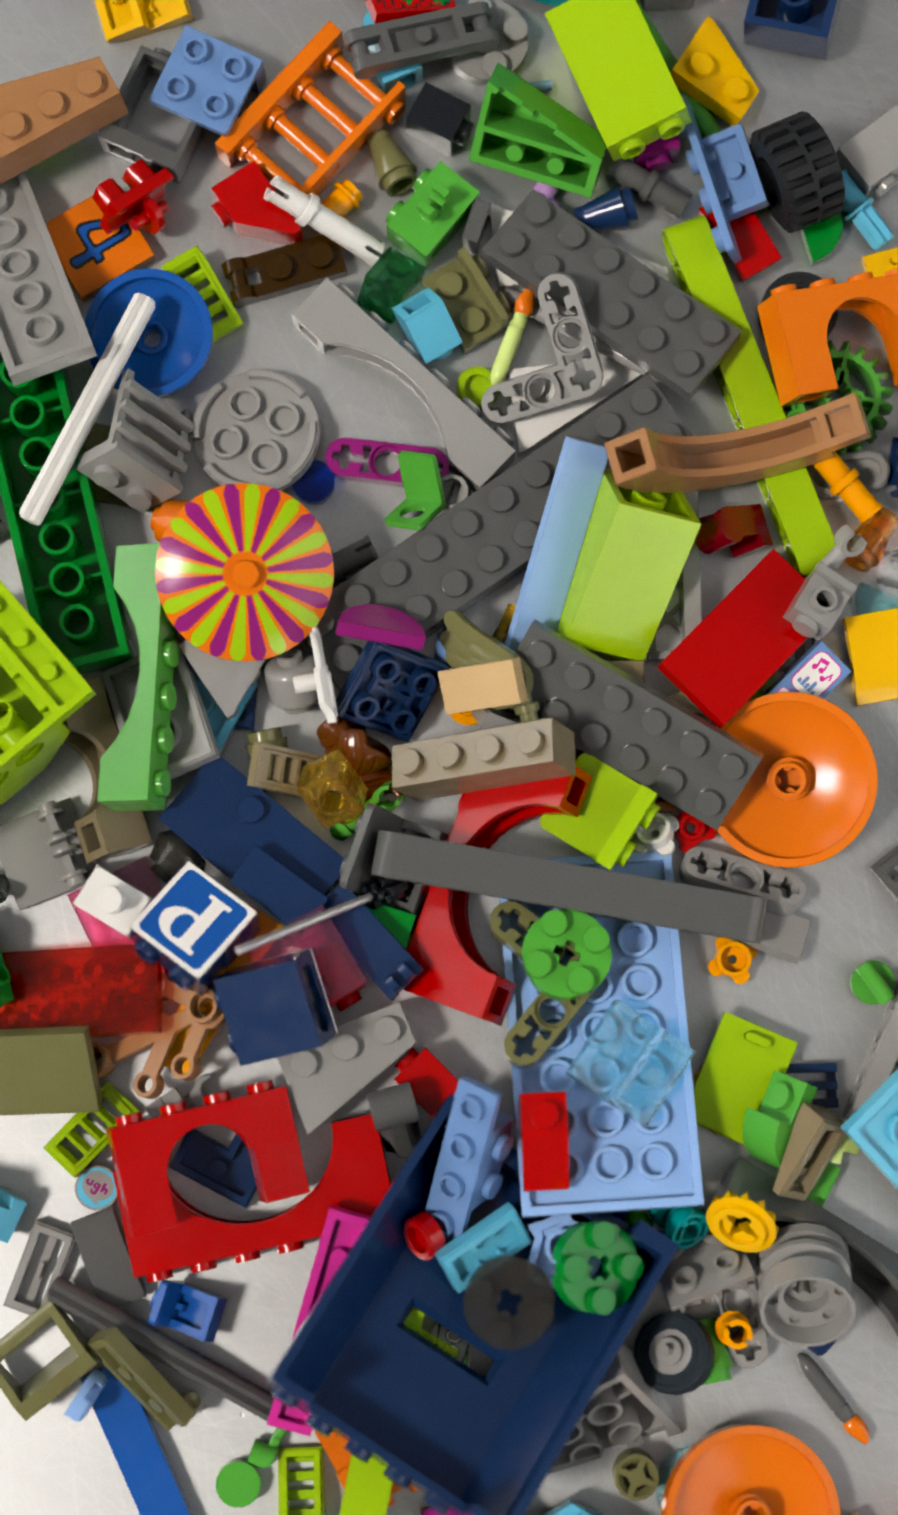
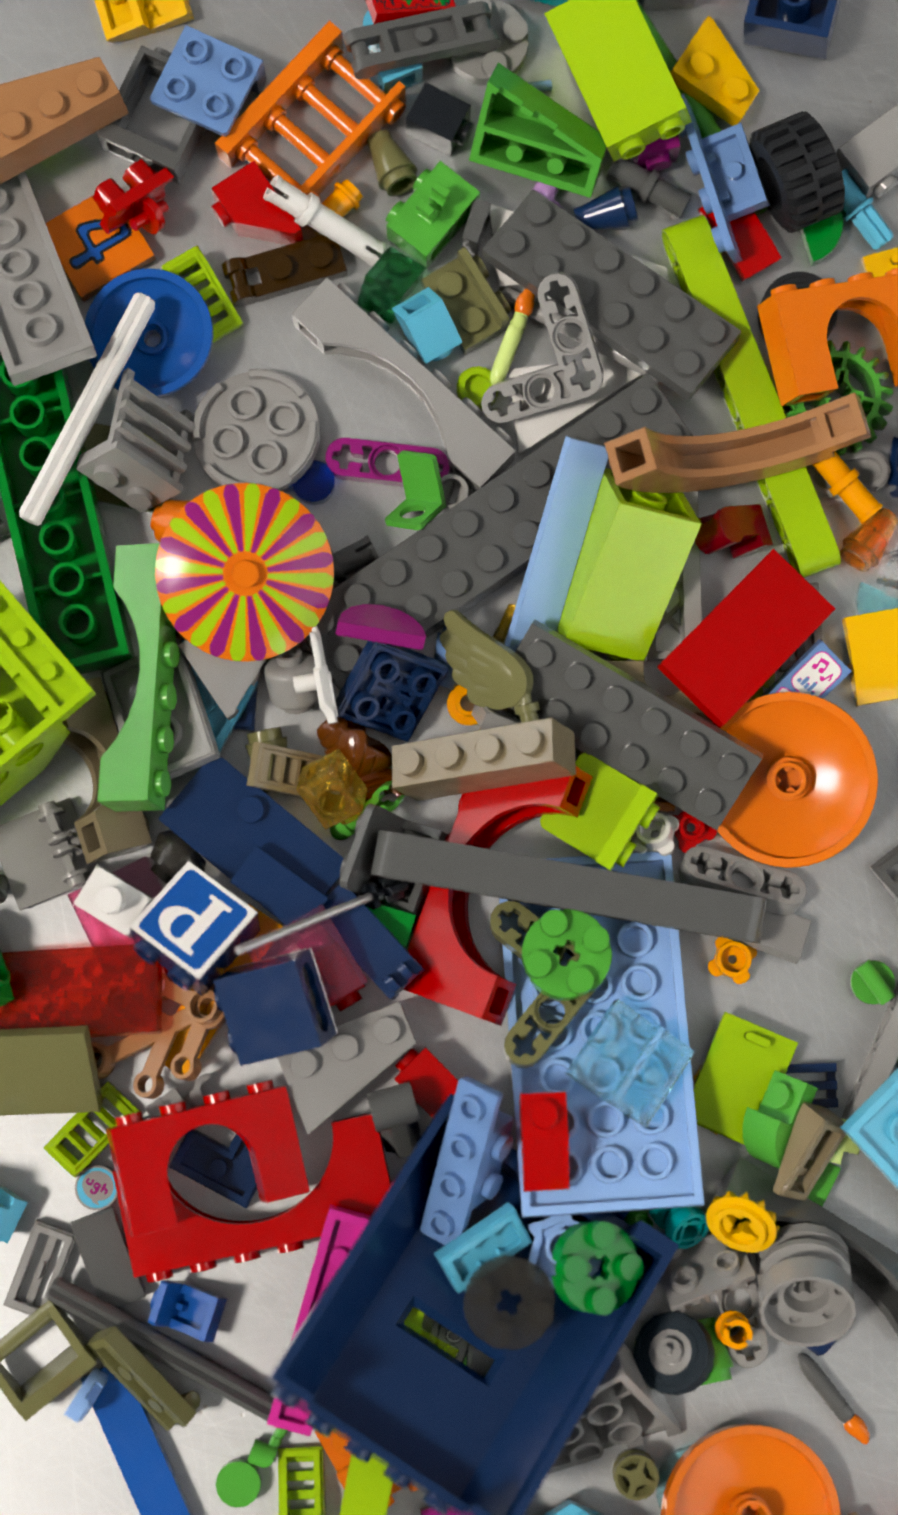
(423, 1235): red tile -> none
(483, 685): tan tile -> none
(824, 588): light grey brick -> none
(842, 550): light grey arm -> none

